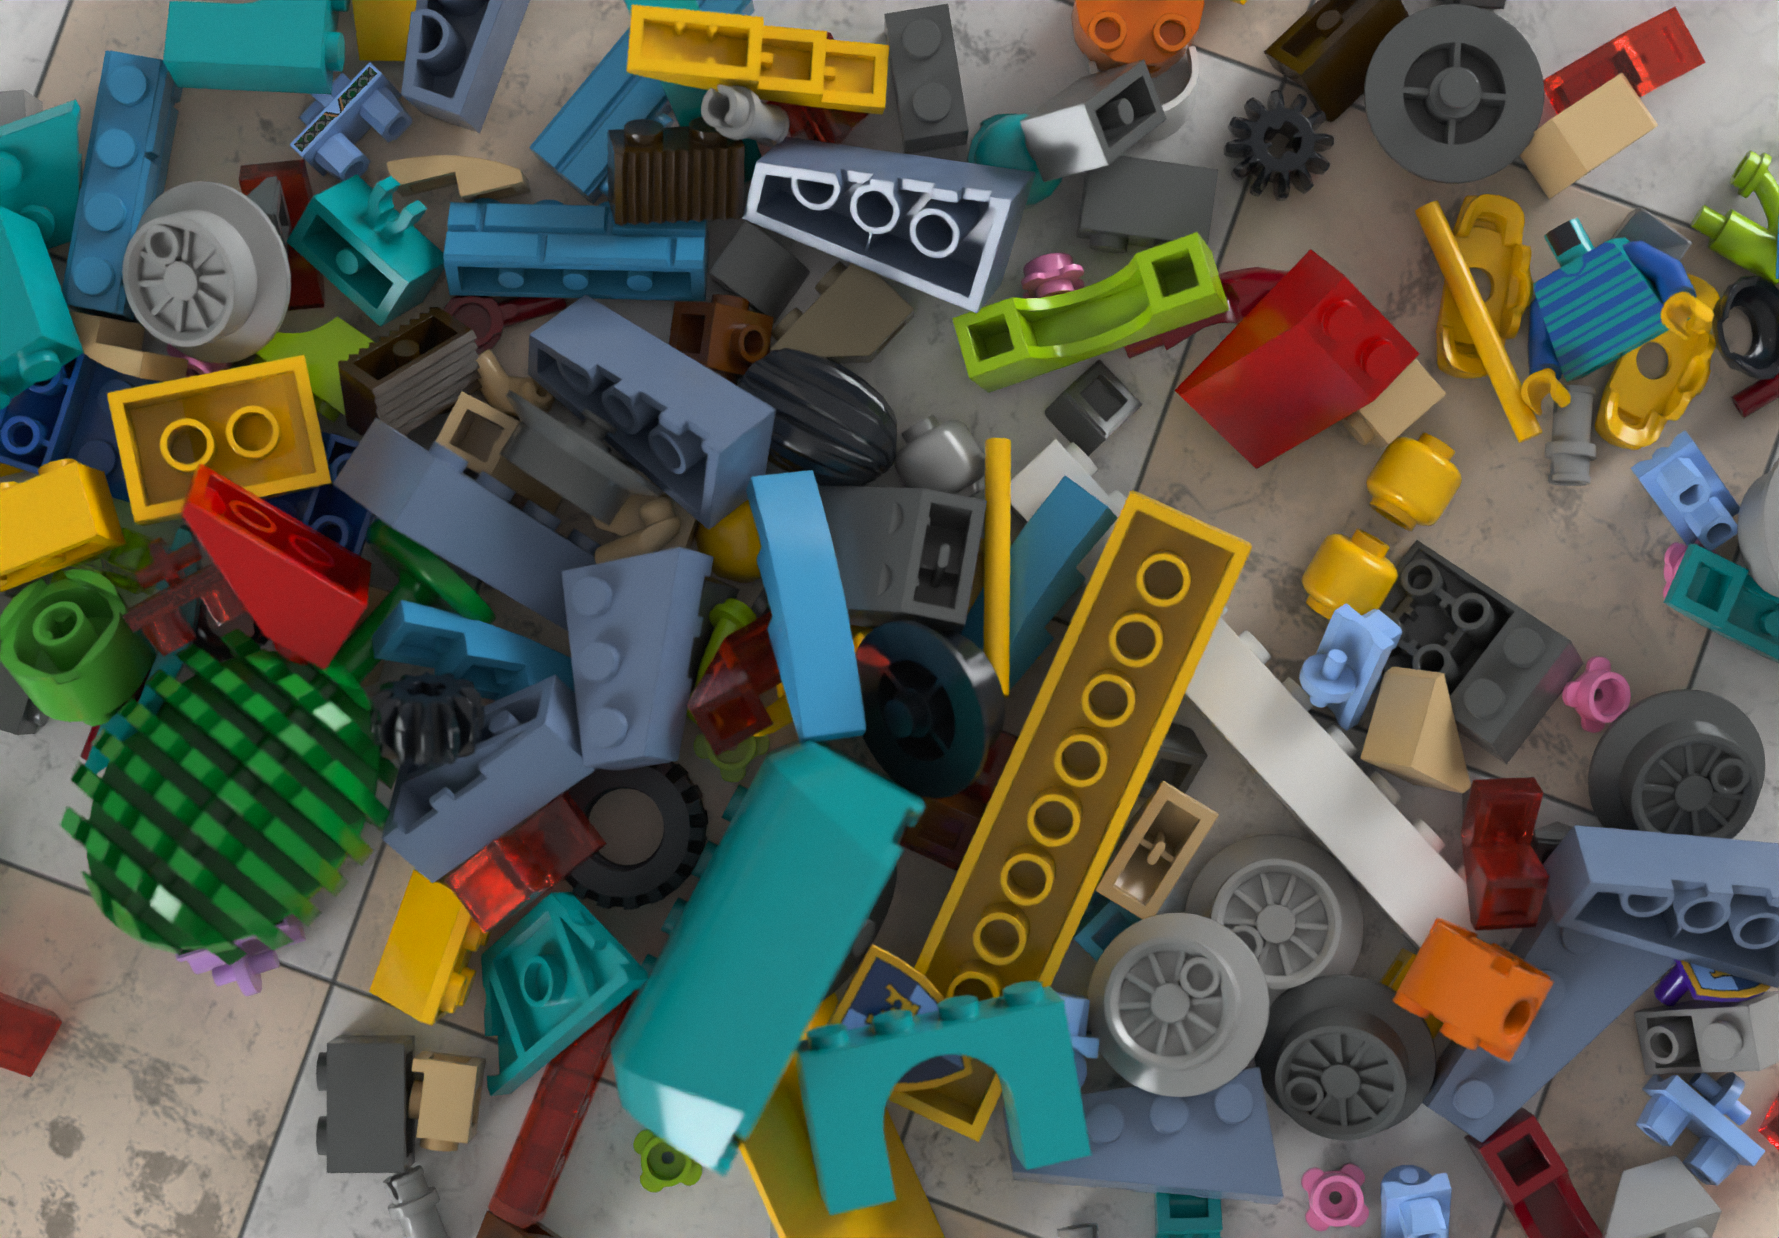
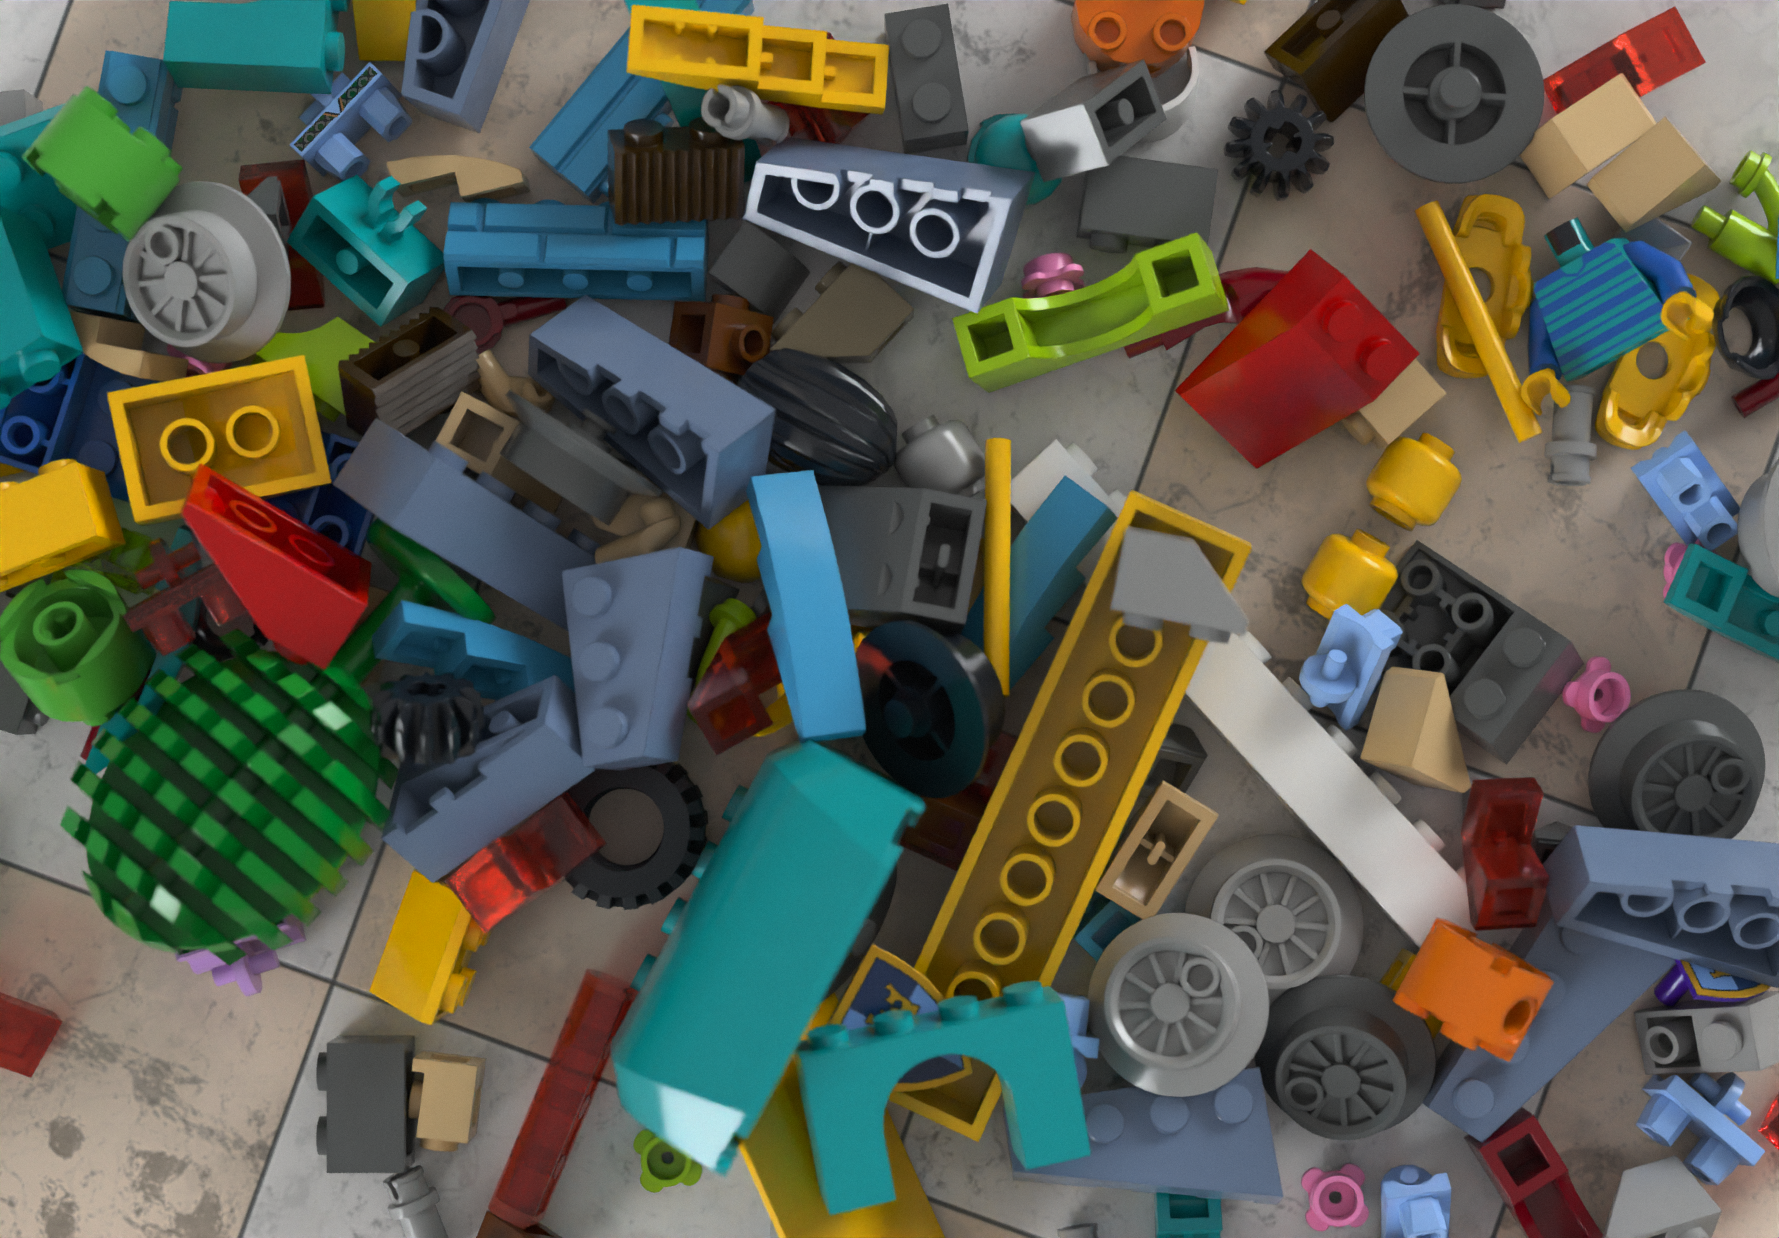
(103, 166): none -> bright green brick
(550, 985): teal wing -> none
(732, 763): lime plate -> none
(1092, 408): dark grey slope -> none
(1173, 581): none -> light grey slope
(1652, 177): none -> tan slope

